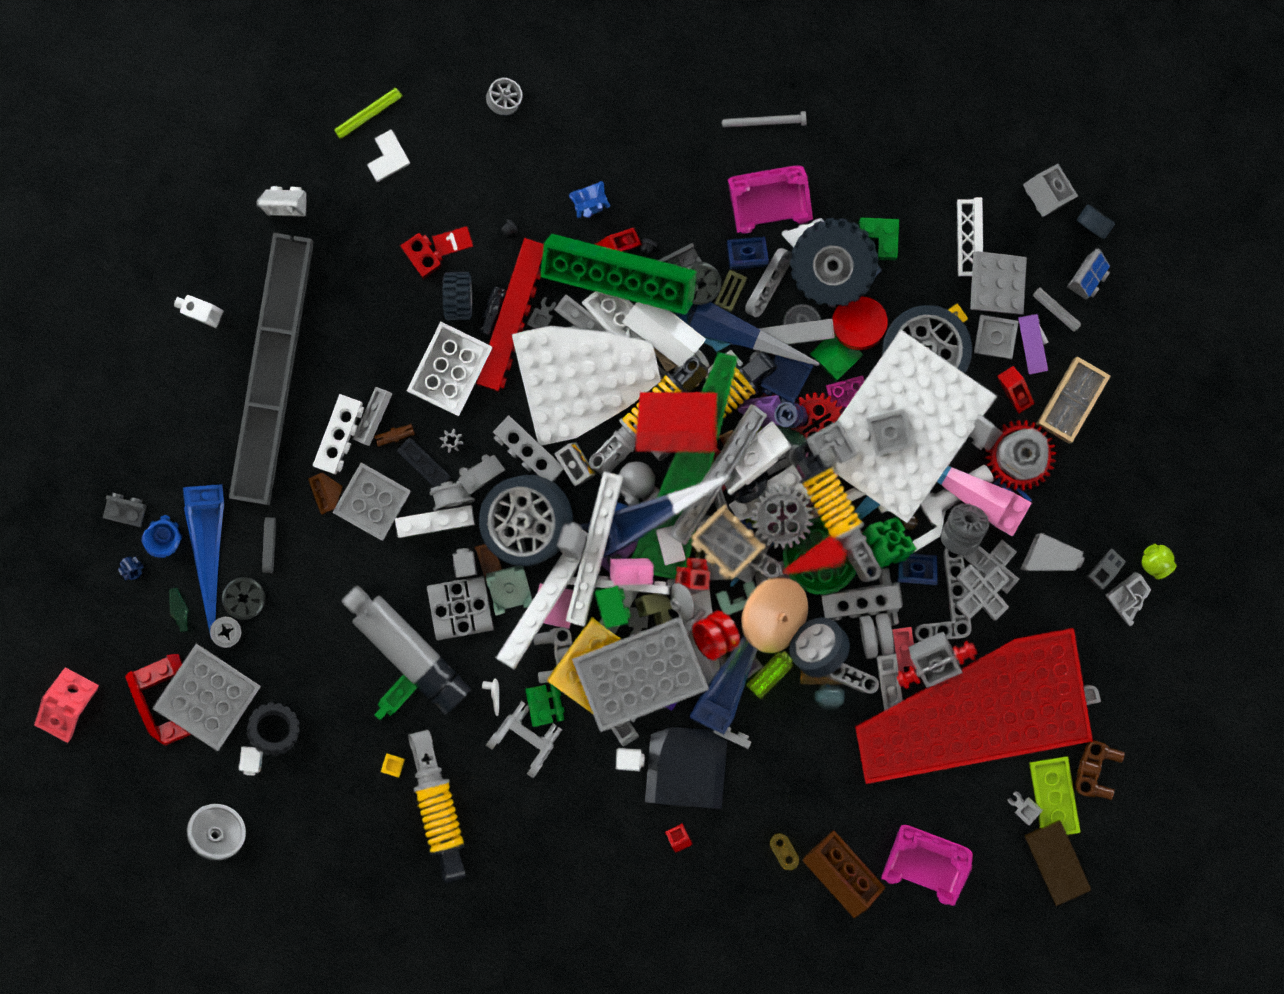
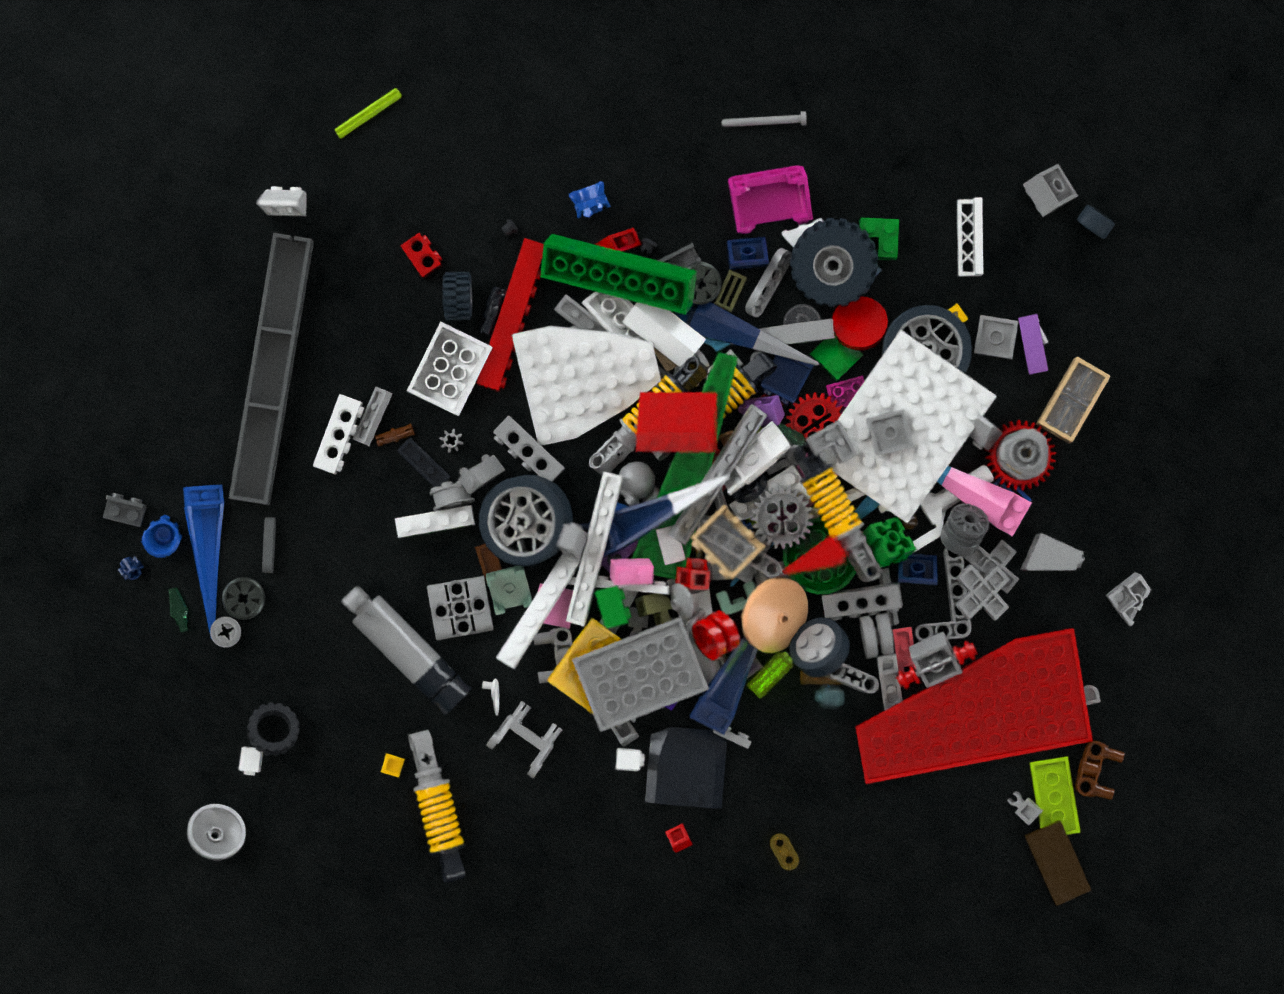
(63, 705): coral bracket -> none
(146, 678): red wedge -> none
(199, 310): white torso -> none
(206, 697): light grey plate -> none
(325, 492): reddish brown slope -> none
(372, 501): light grey plate -> none
(392, 159): white tile -> none
(395, 697): green hinge -> none
(452, 241): red sticker -> none
(464, 563): light grey brick -> none
(504, 96): light grey wheel -> none
(540, 706): green plate -> none
(541, 318): dark grey plate -> none
(575, 464): light grey brick -> none
(790, 415): dark blue wheel -> none
(844, 874): reddish brown slope -> none
(928, 862): dark pink windscreen -> none
(998, 283): light grey plate -> none
(1016, 389): red slope -> none
(1056, 309): light grey axle -> none
(1090, 274): slope -> none
(1106, 569): dark grey slope -> none
(1158, 561): lime piece -> none

